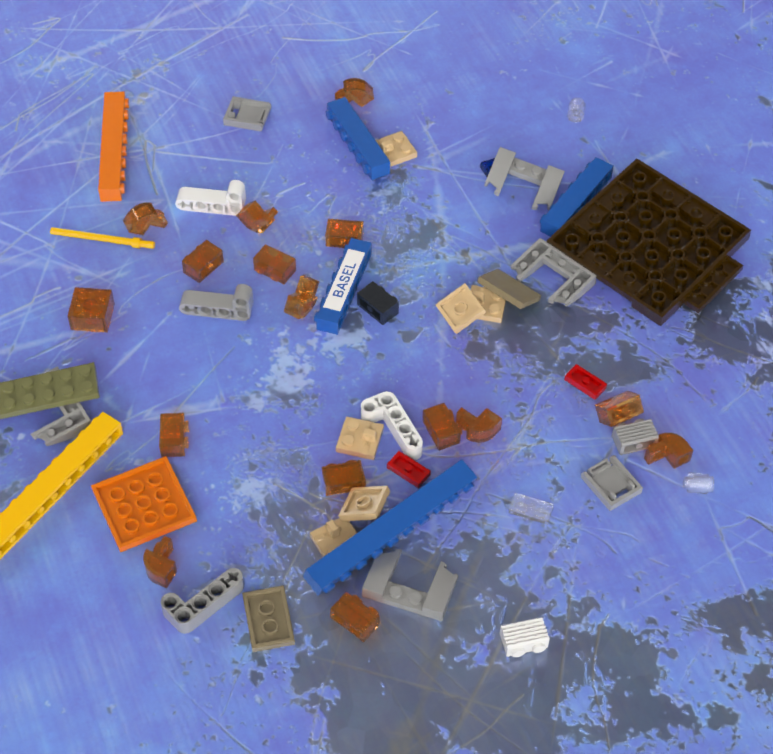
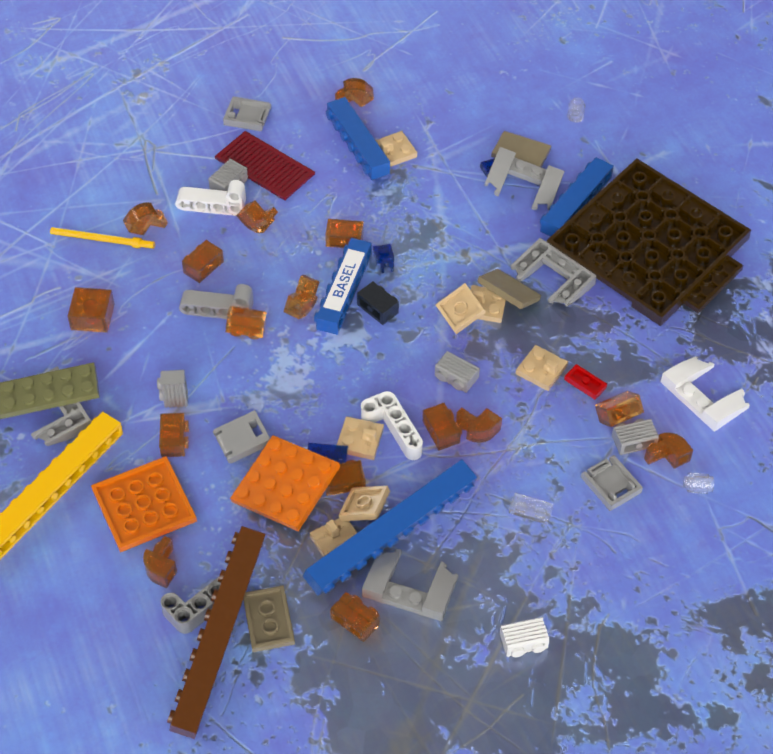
(113, 147): orange brick -> none
(173, 388): none -> light grey brick
(216, 635): none -> reddish brown brick
(229, 171): none -> light grey brick
(238, 439): none -> light grey container
(246, 322): none -> clear orange brick
(266, 165): none -> dark red window
(274, 264): clear orange brick -> none
(285, 483): none -> orange plate
(334, 452): none -> clear blue plate
(384, 256): none -> clear blue plate
(408, 469): red plate -> none
(456, 372): none -> light grey brick
(525, 148): none -> dark tan tile
(541, 367): none -> tan hinge
(714, 415): none -> white wedge

